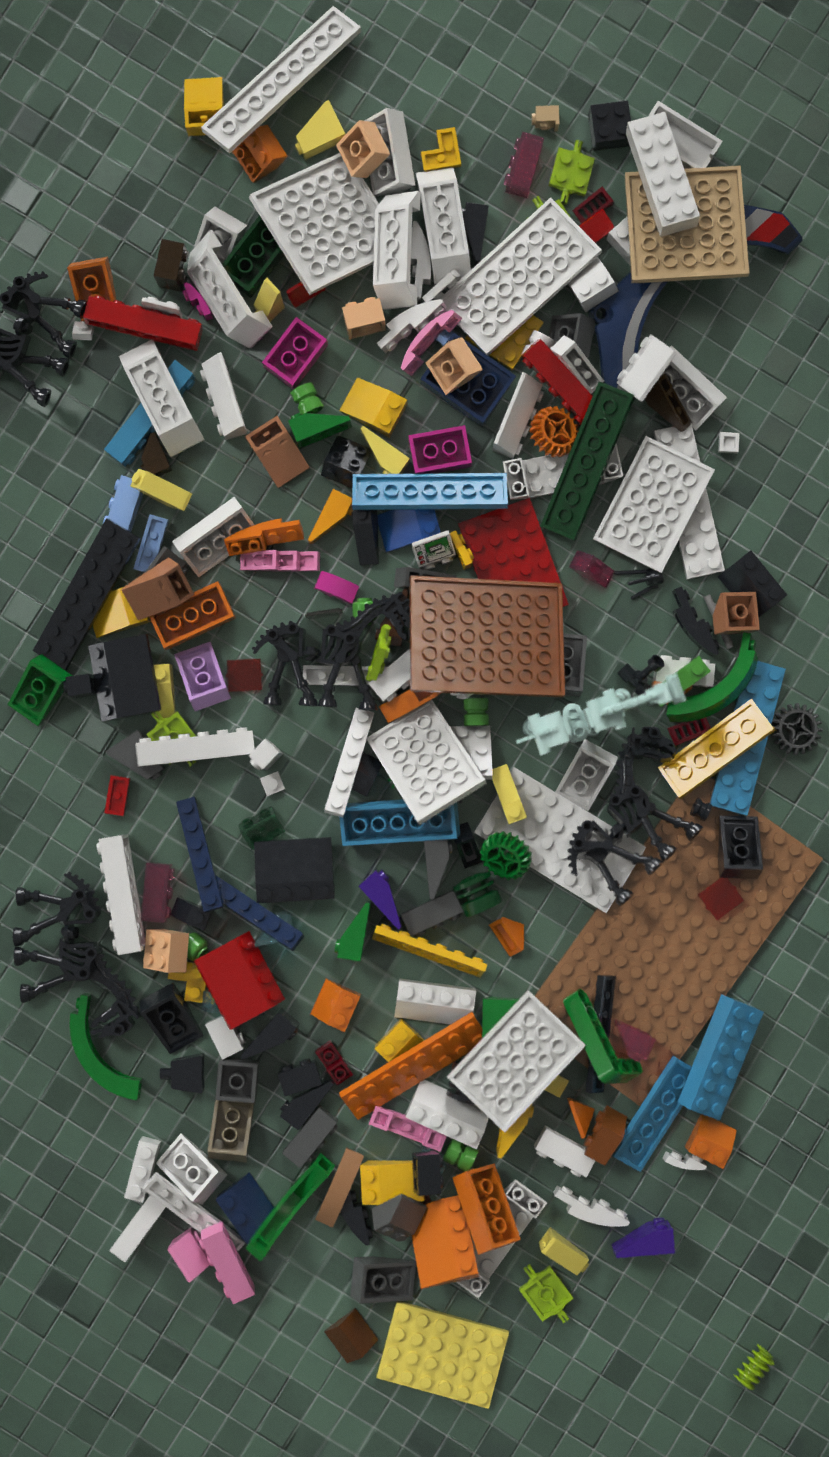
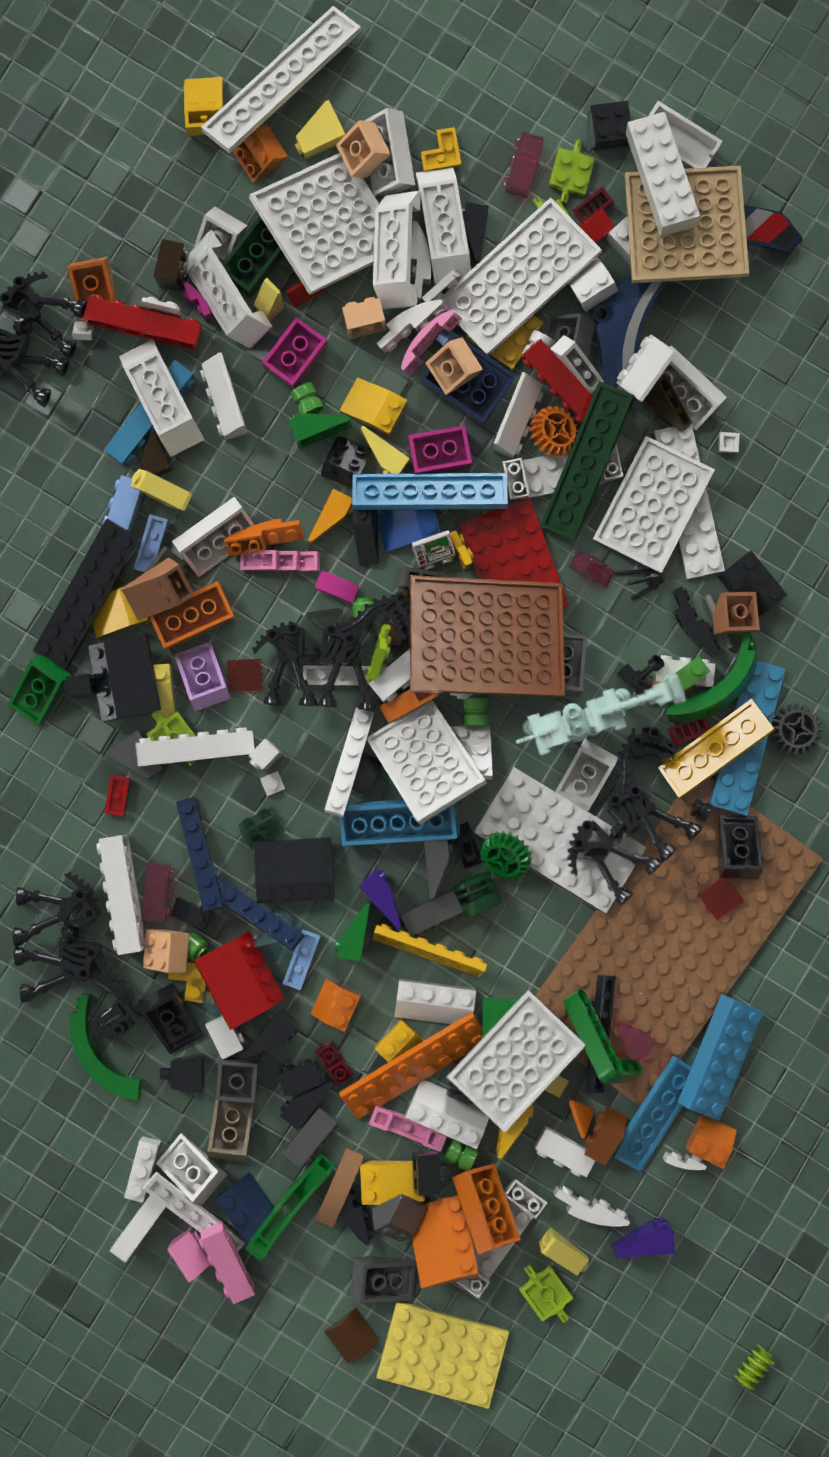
(277, 451): nougat slope -> none
(301, 960): none -> light blue plate
(508, 794): light yellow slope -> none
(509, 934): orange slope -> none
(546, 117): tan brick -> none

